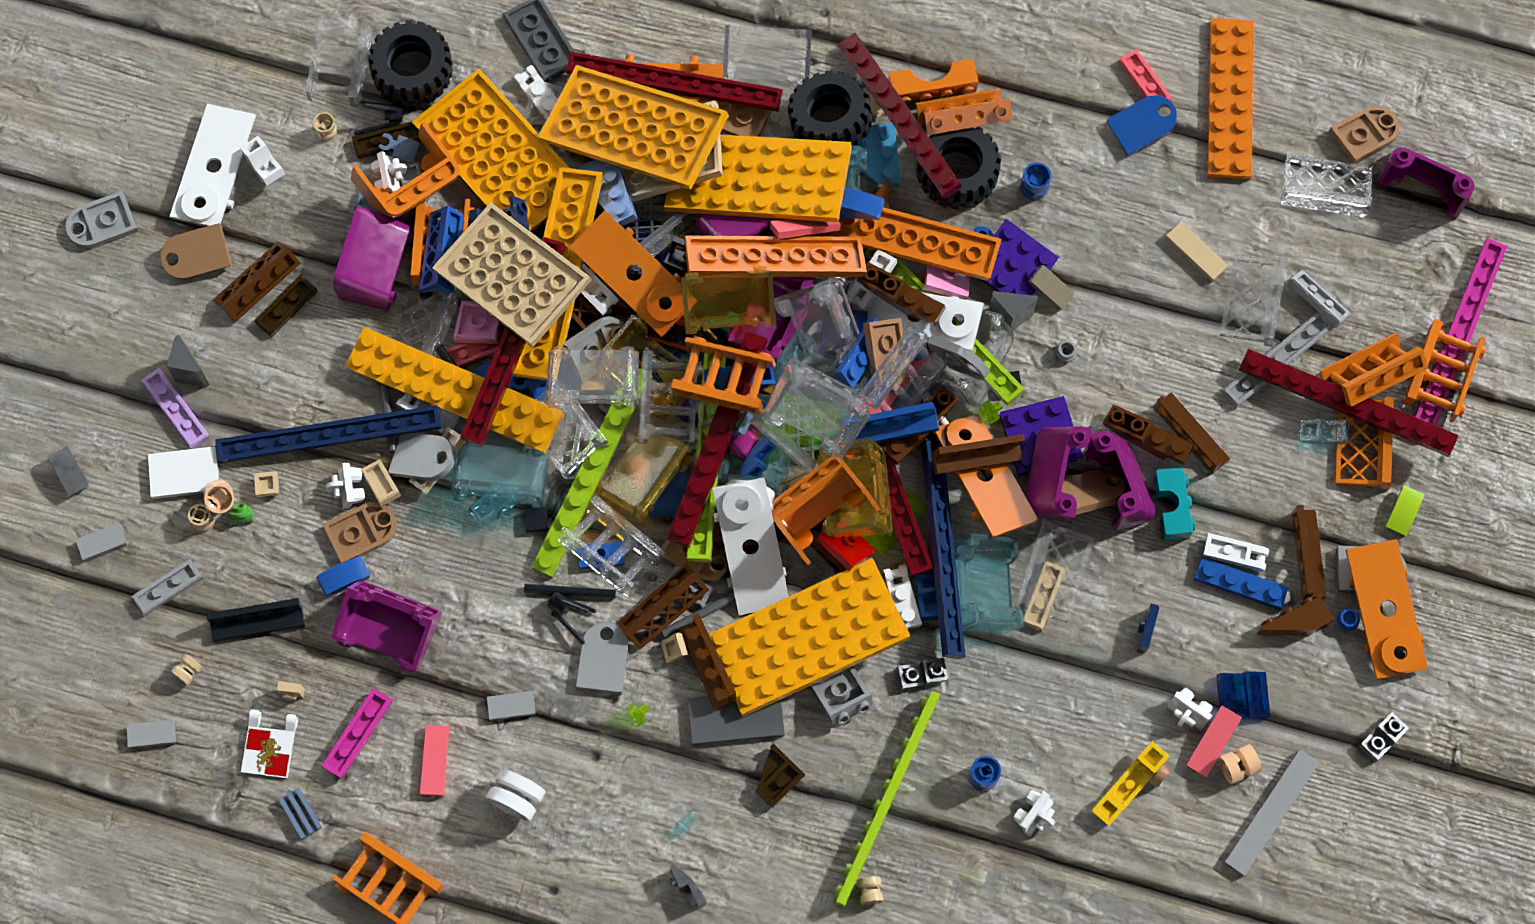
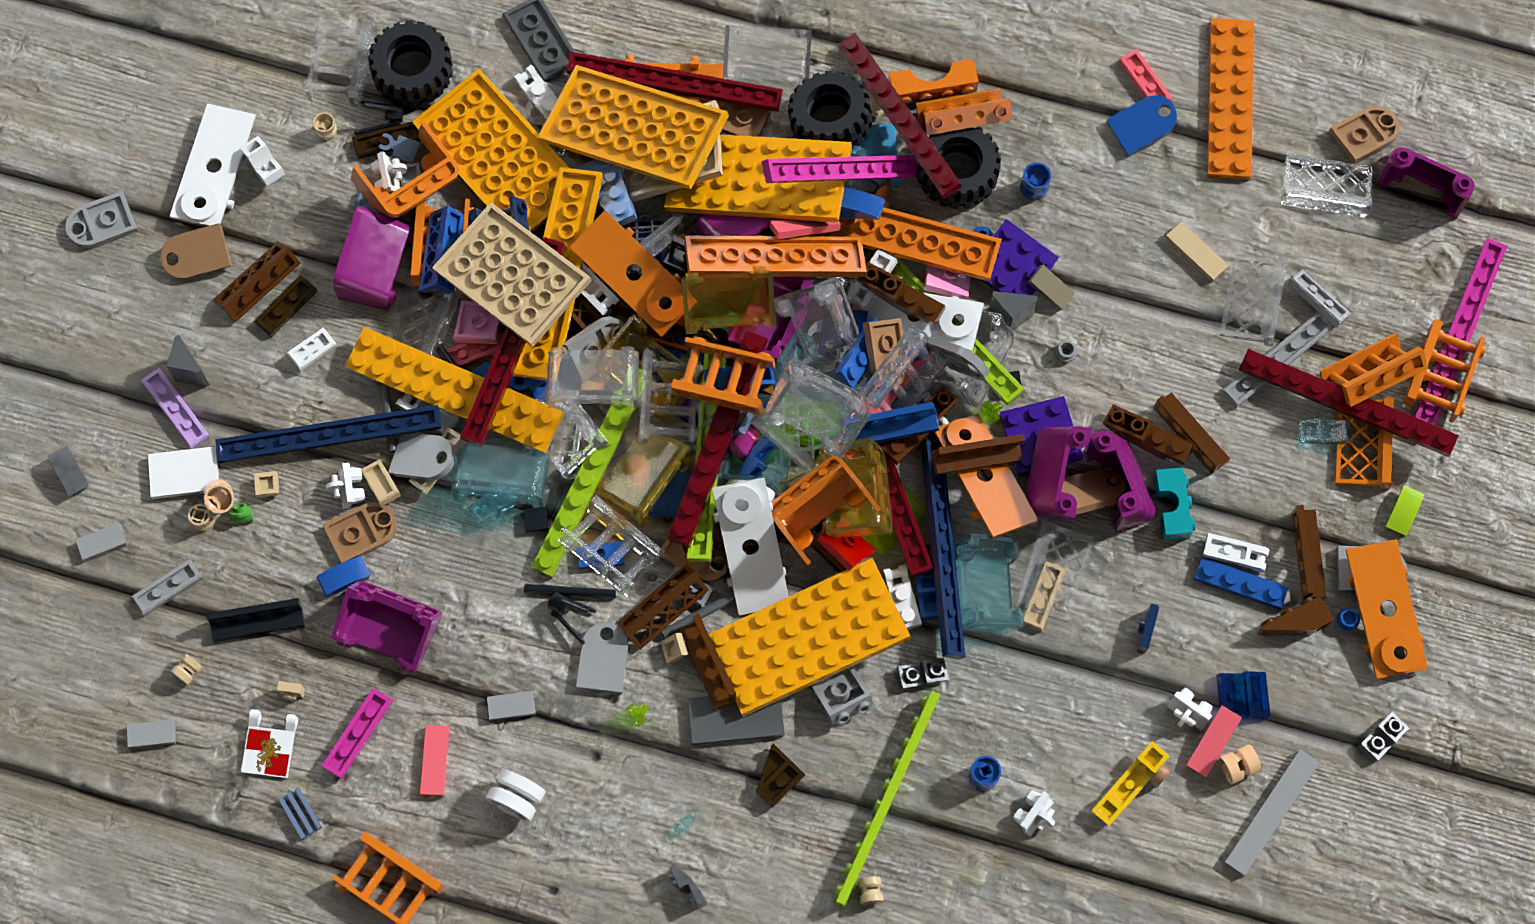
(312, 349): none -> white plate
(839, 169): none -> dark pink plate

